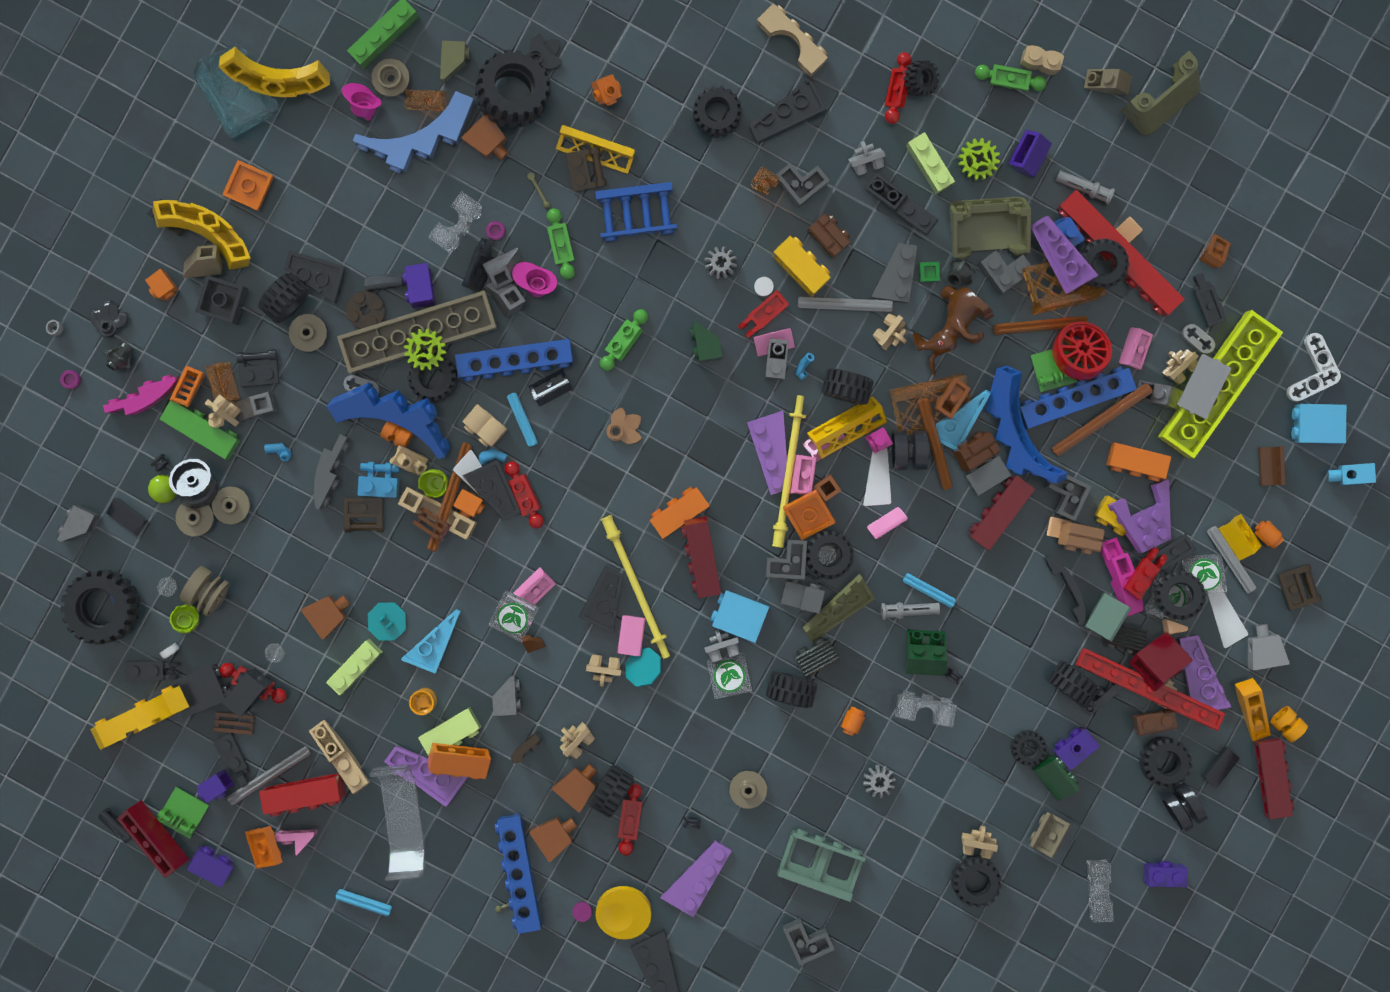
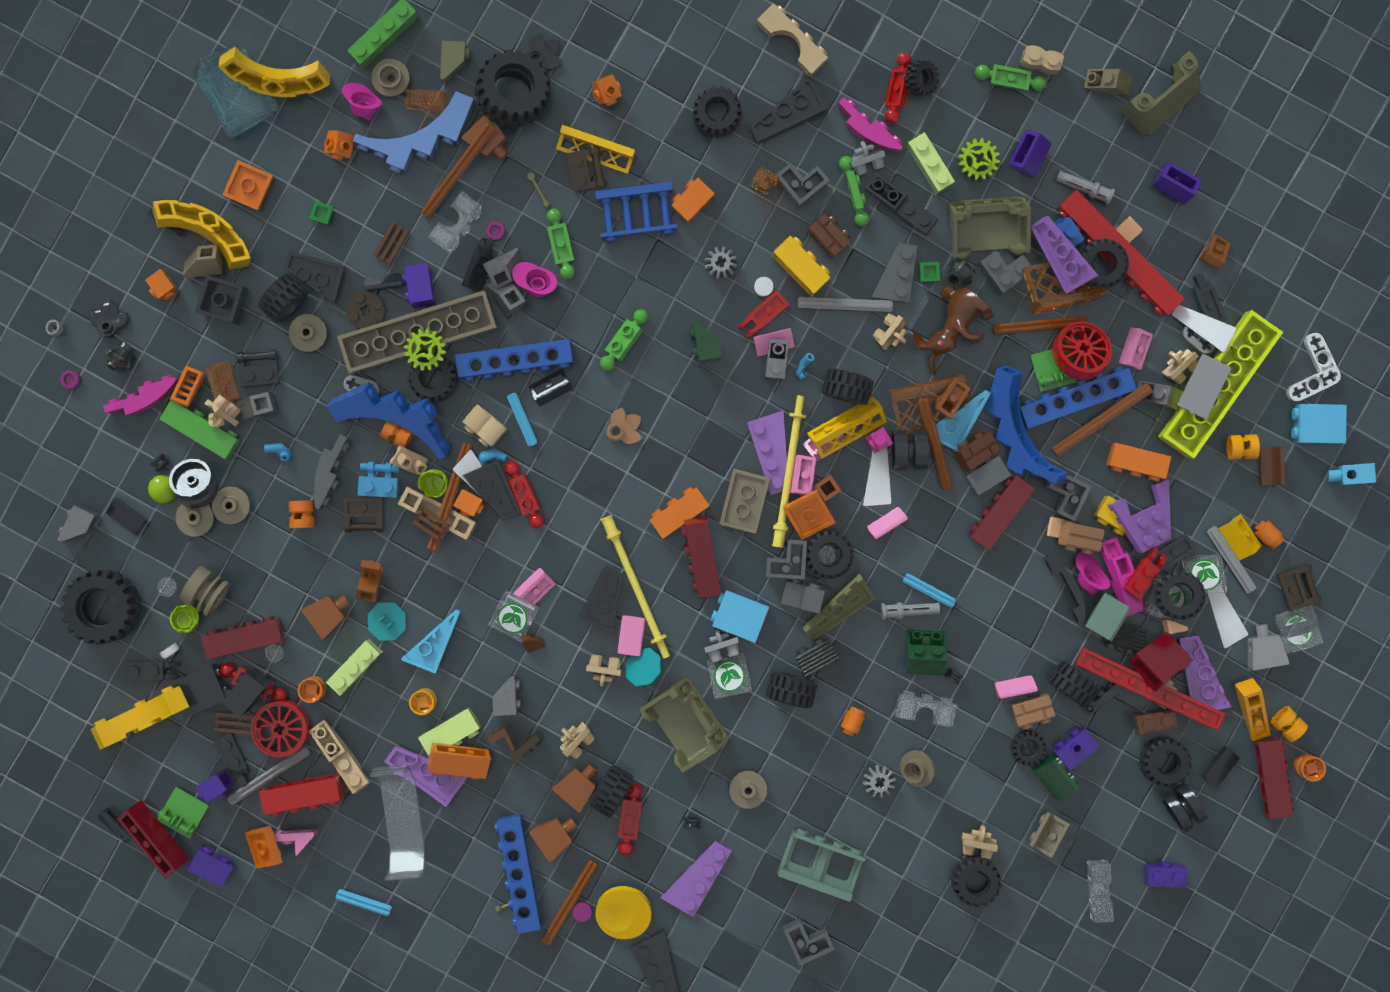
(242, 638): none -> dark red brick
(257, 730): none -> red piece
(306, 519): none -> orange wheel
(312, 689): none -> orange wheel
(321, 212): none -> green plate
(338, 144): none -> orange brick
(370, 580): none -> dark orange brick
(398, 228): none -> reddish brown tile
(458, 170): none -> dark orange axle
(506, 732): none -> reddish brown panel
(569, 902): none -> dark orange axle
(686, 723): none -> olive windscreen
(692, 200): none -> orange brick
(745, 501): none -> dark tan plate
(858, 200): none -> bright green plate
(873, 133): none -> dark pink slope
(917, 768): none -> dark tan piece
(1015, 687): none -> bright pink slope
(1032, 711): none -> medium nougat brick
(1091, 574): none -> dark pink piece
(1176, 182): none -> dark purple brick
(1212, 330): none -> white sticker
(1242, 447): none -> light orange wheel
(1298, 629): none -> clear slope
(1309, 767): none -> orange wheel

